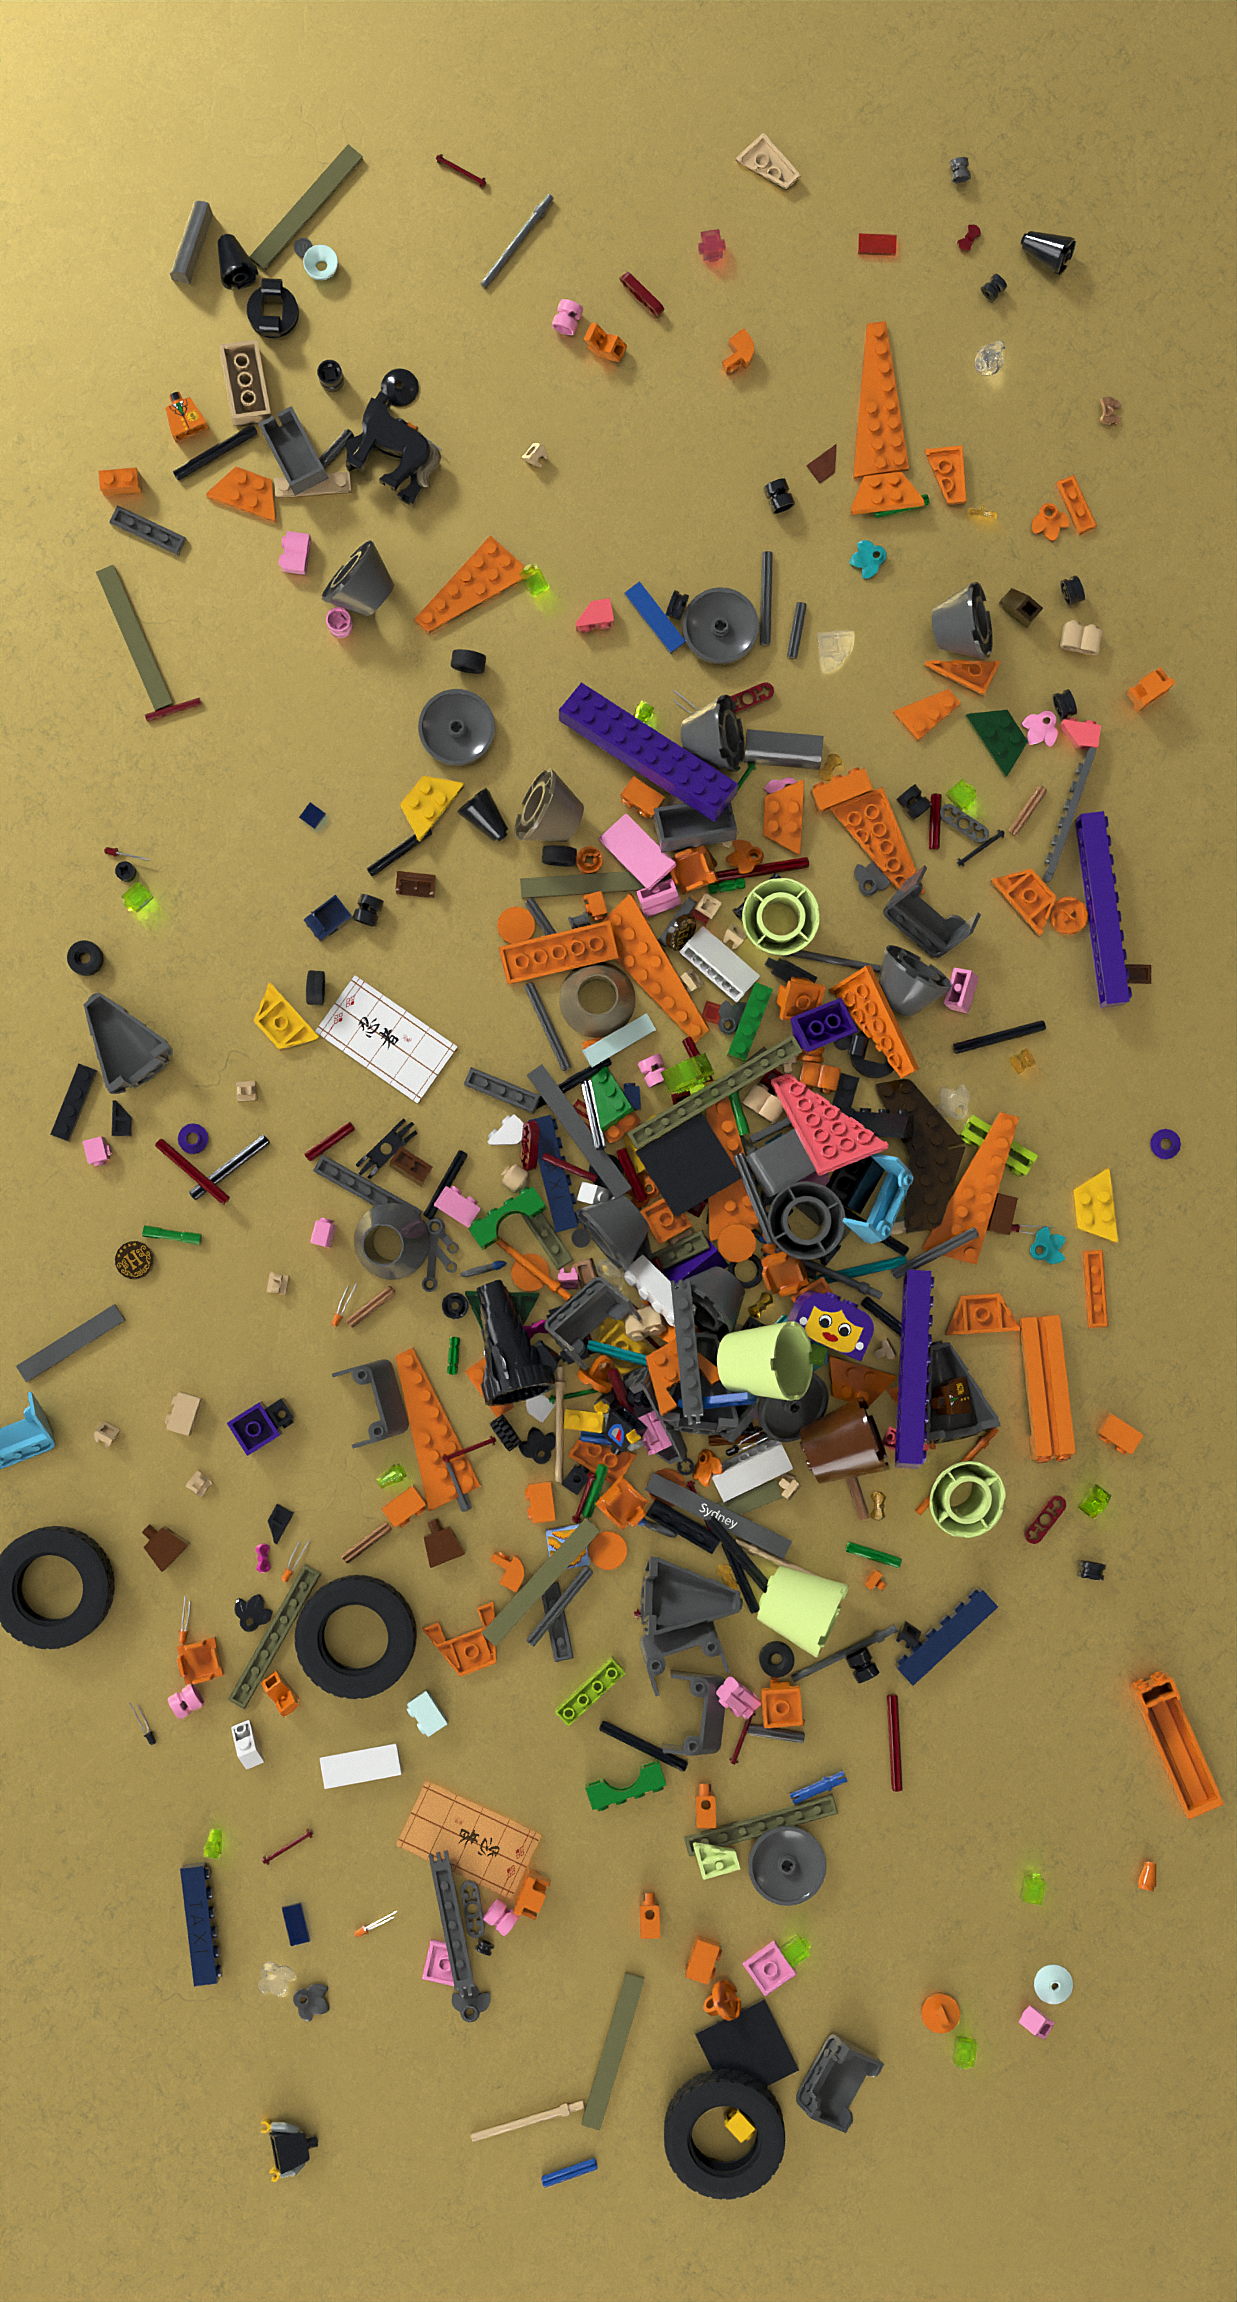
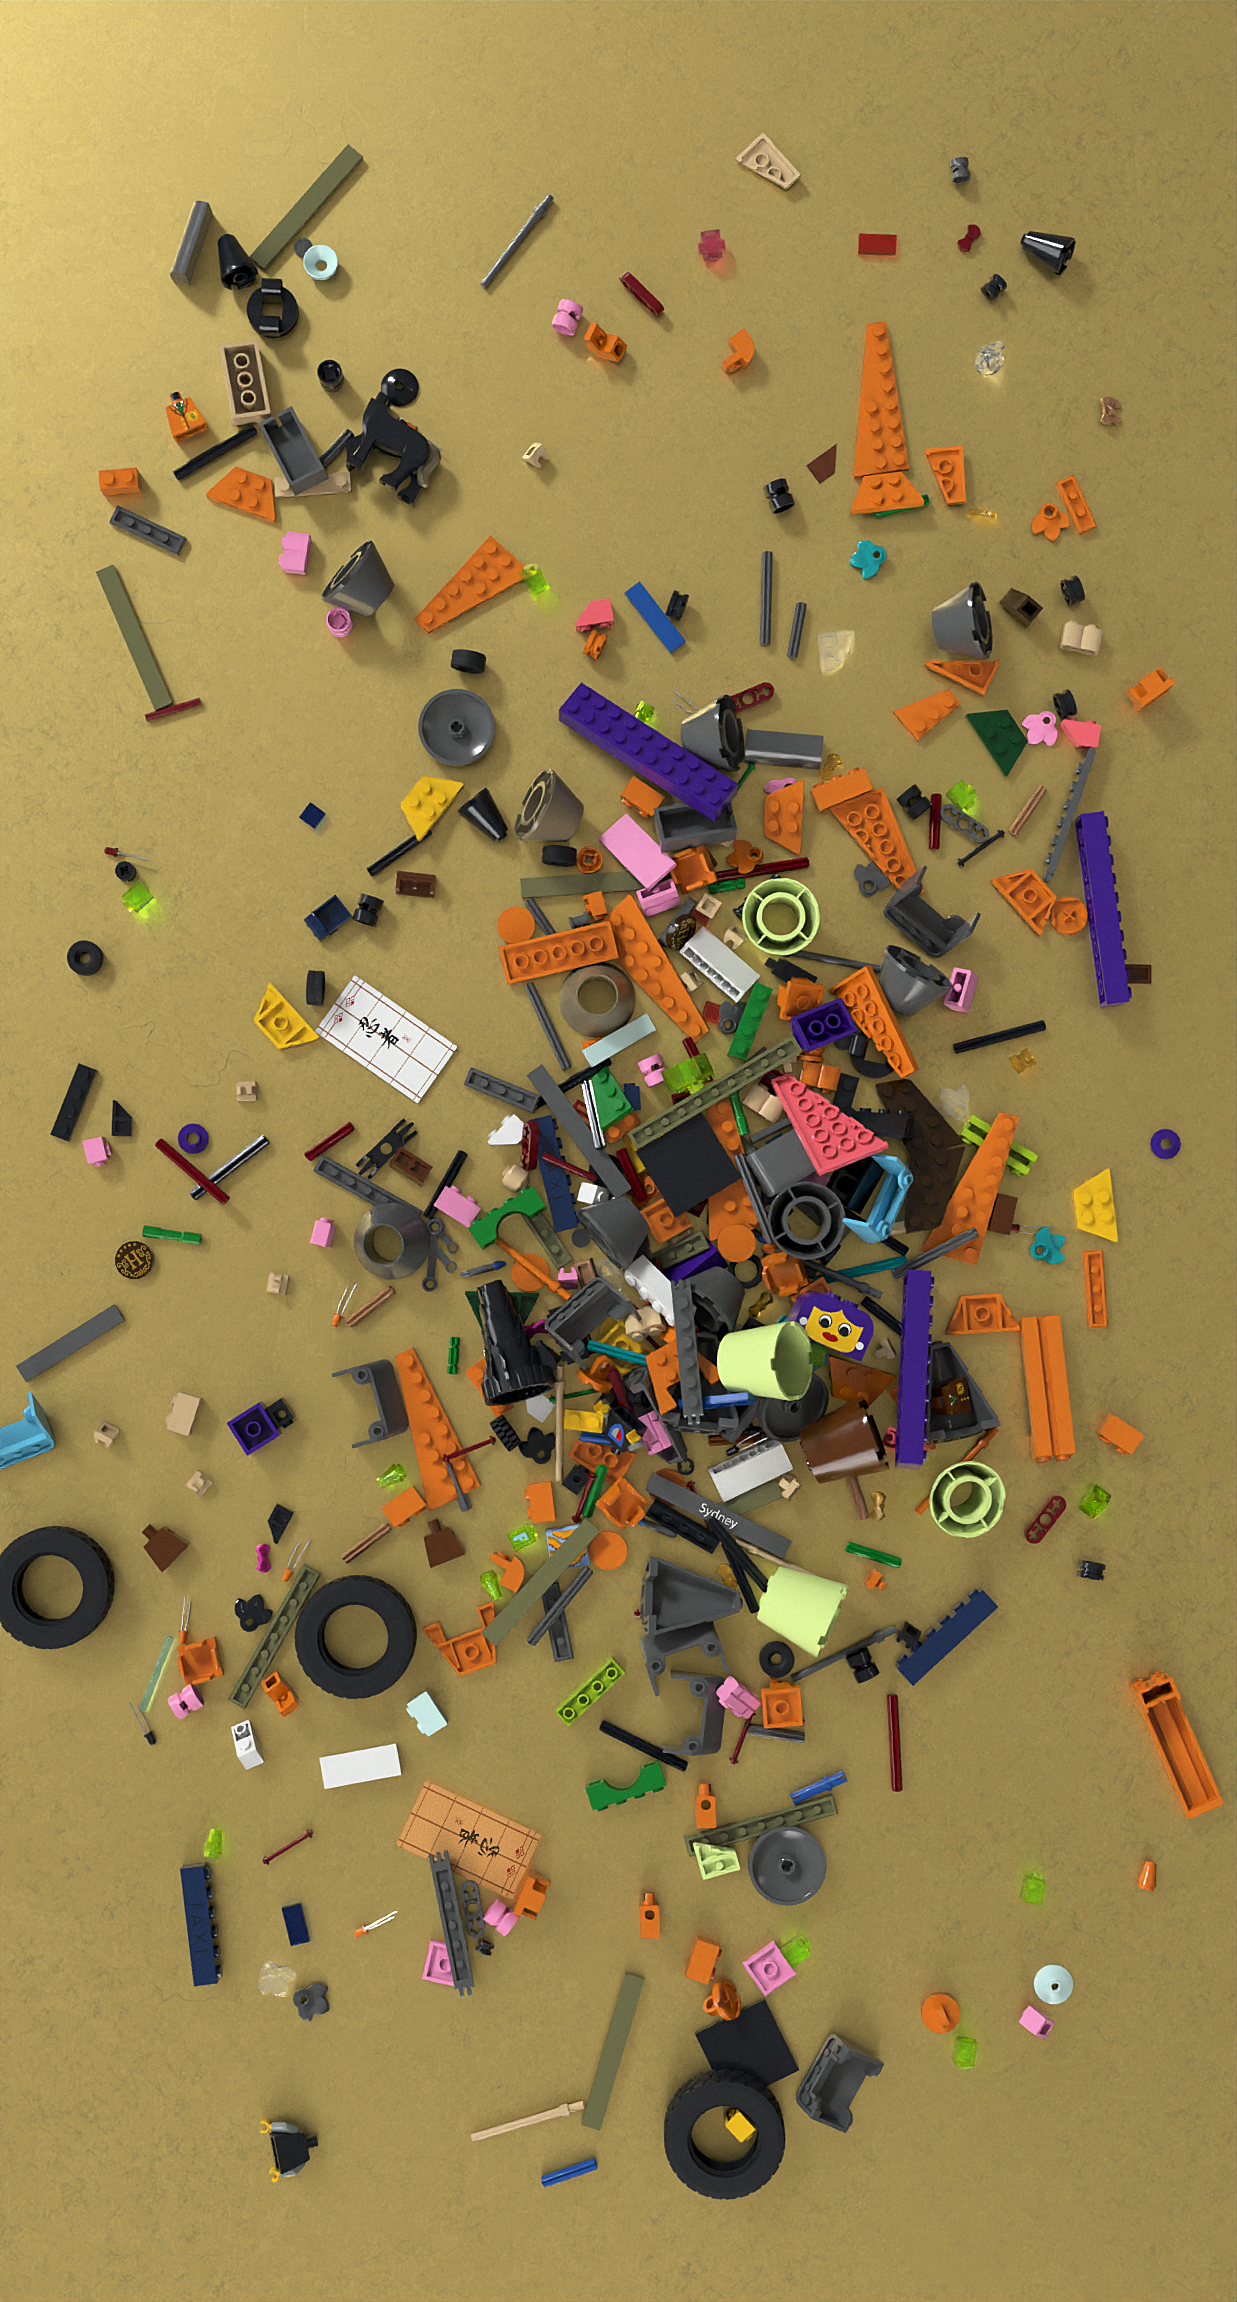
(124, 1045): dark grey cone -> none
(156, 1673): none -> clear light blue bar
(439, 158): dark red axle -> none
(462, 1309): black wheel -> none
(477, 2002): dark grey plate -> none
(490, 1583): none -> clear neon green cone
(522, 1536): none -> clear neon green brick
(595, 644): none -> orange wheel
(706, 1466): orange plate -> none
(720, 626): dark grey dish -> none

